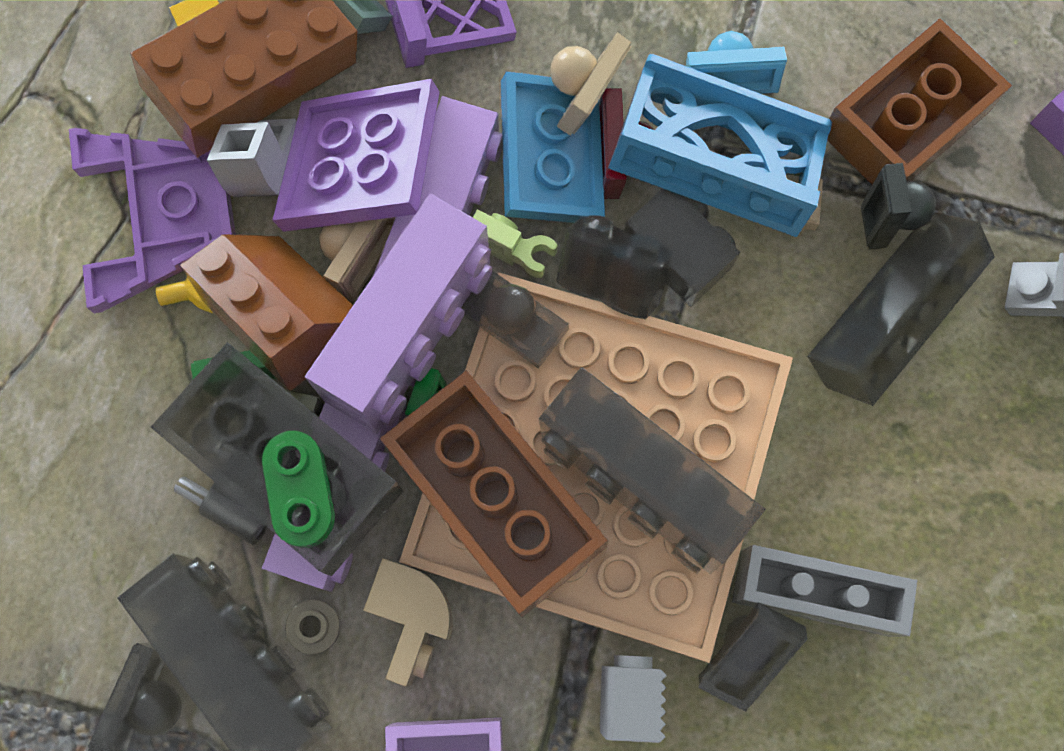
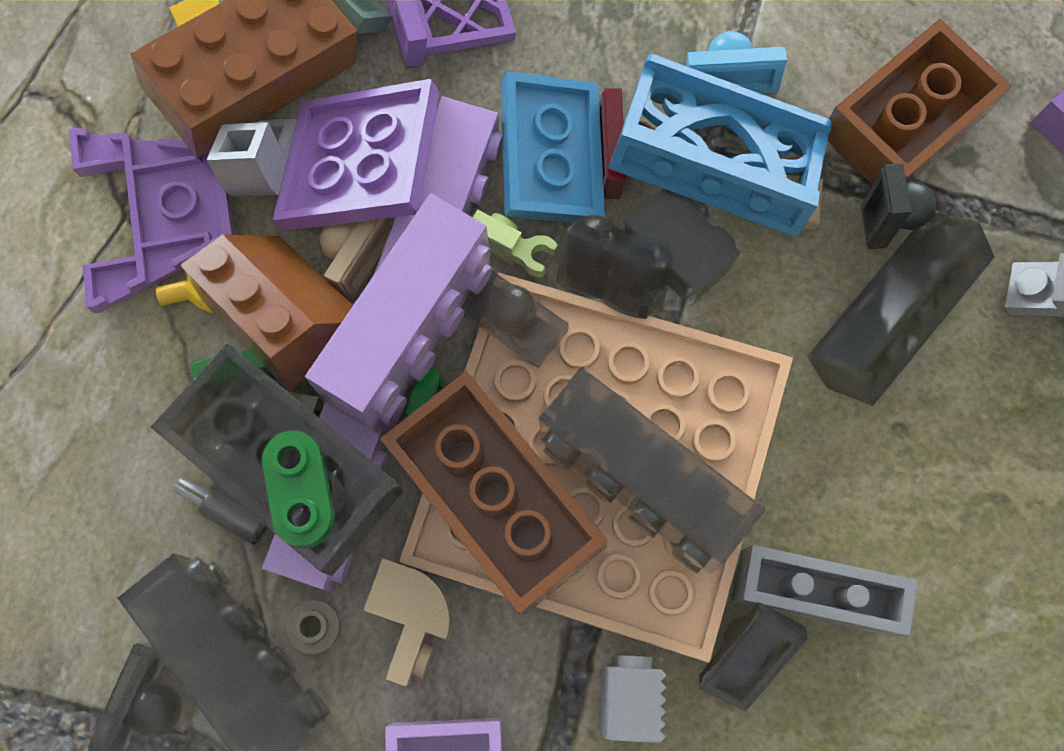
(580, 75): tan tile -> none

